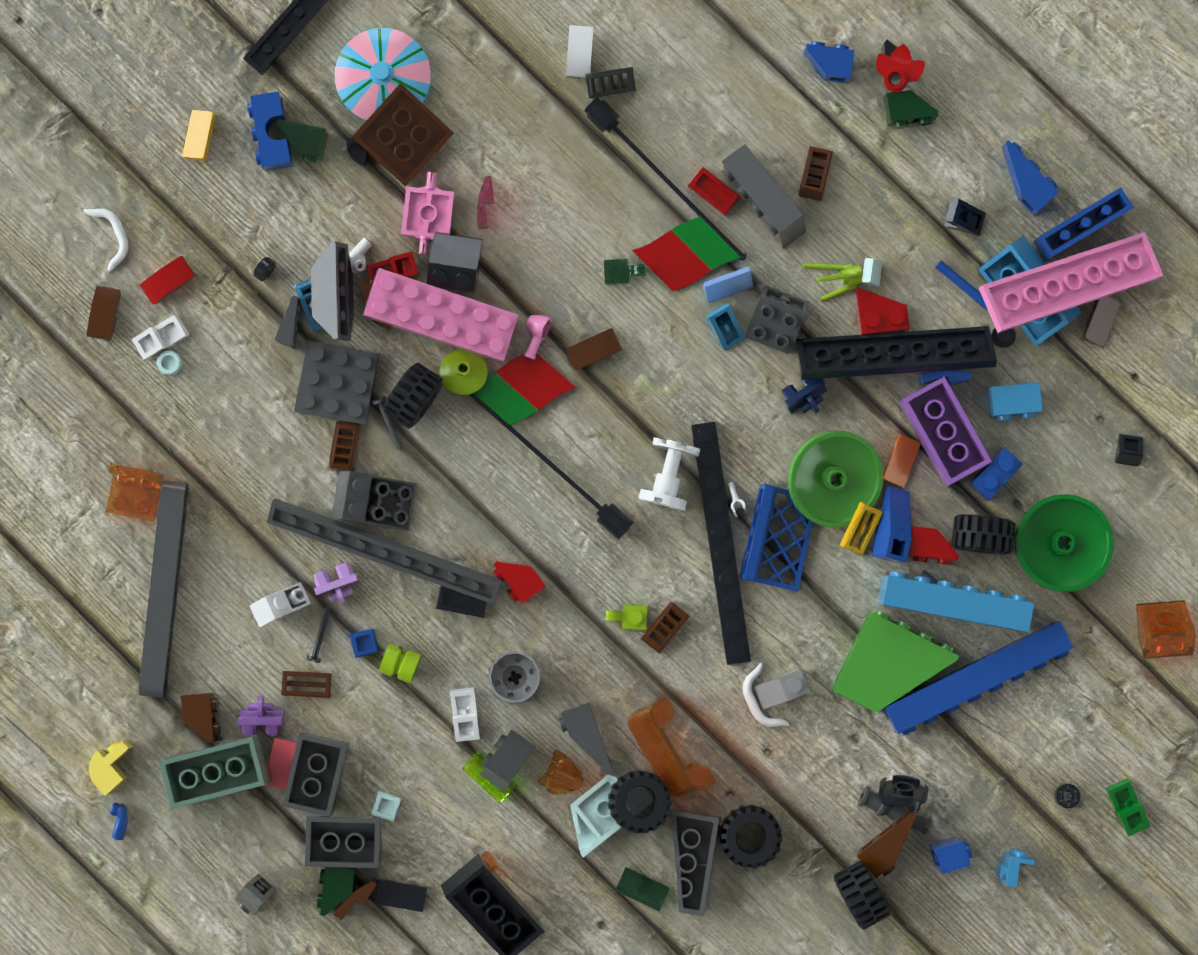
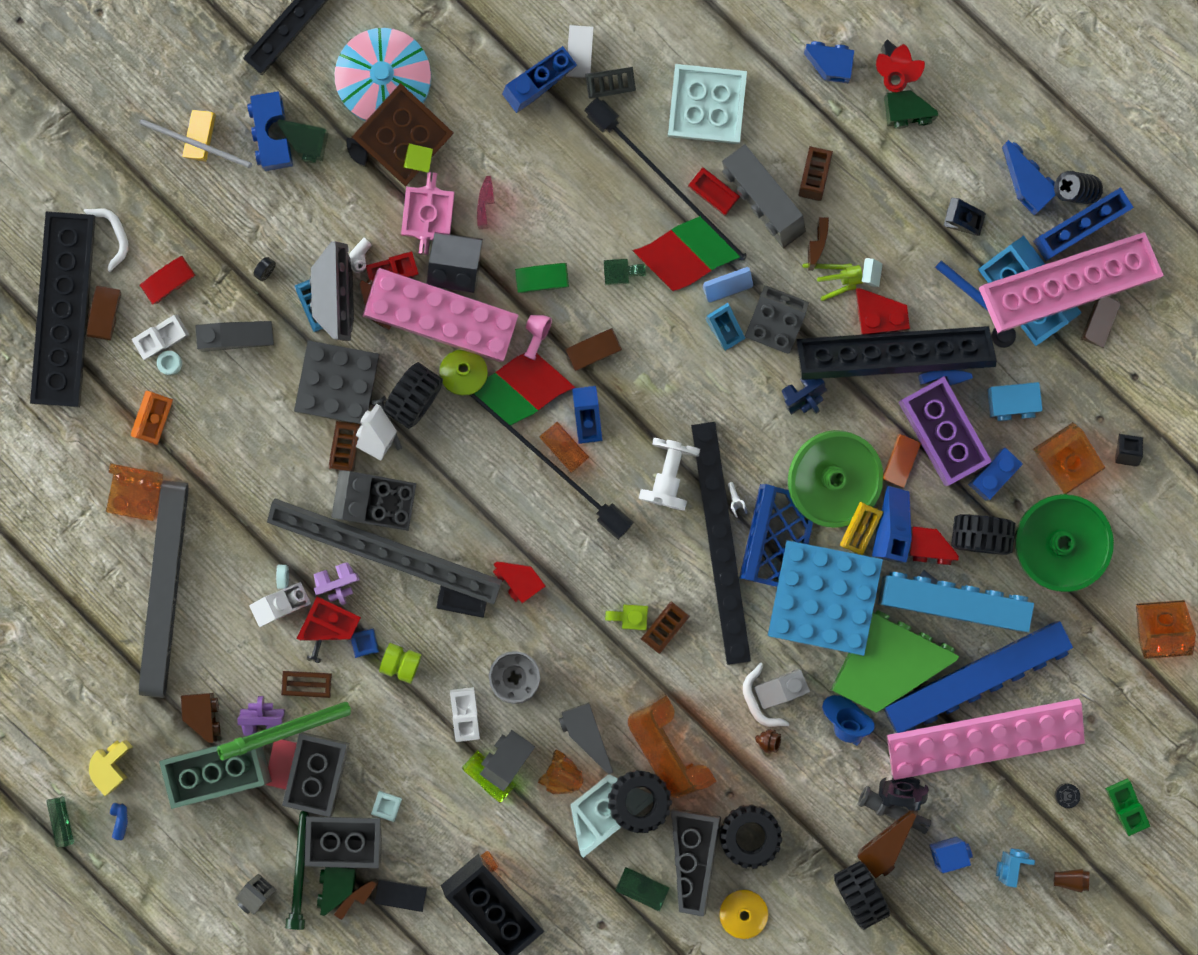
(60, 821): none -> clear green slope
(62, 309): none -> black plate
(151, 417): none -> orange slope
(196, 143): none -> light grey axle
(233, 335): none -> dark grey slope
(243, 745): none -> bright green axle
(282, 576): none -> light aqua tile
(288, 328): dark grey slope -> none
(295, 918): none -> dark green piece
(328, 622): none -> red wing
(375, 433): none -> white slope
(418, 158): none -> lime slope
(538, 79): none -> blue slope
(542, 277): none -> green slope
(564, 447): none -> clear orange slope
(587, 414): none -> blue slope
(707, 104): none -> light aqua plate
(735, 904): none -> yellow dish
(769, 741): none -> reddish brown plate
(816, 248): none -> reddish brown slope
(825, 598): none -> dark azure plate
(848, 719): none -> blue piece
(986, 739): none -> bright pink plate
(1069, 458): none -> clear orange slope
(1074, 880): none -> reddish brown cone
(1078, 187): none -> black piece

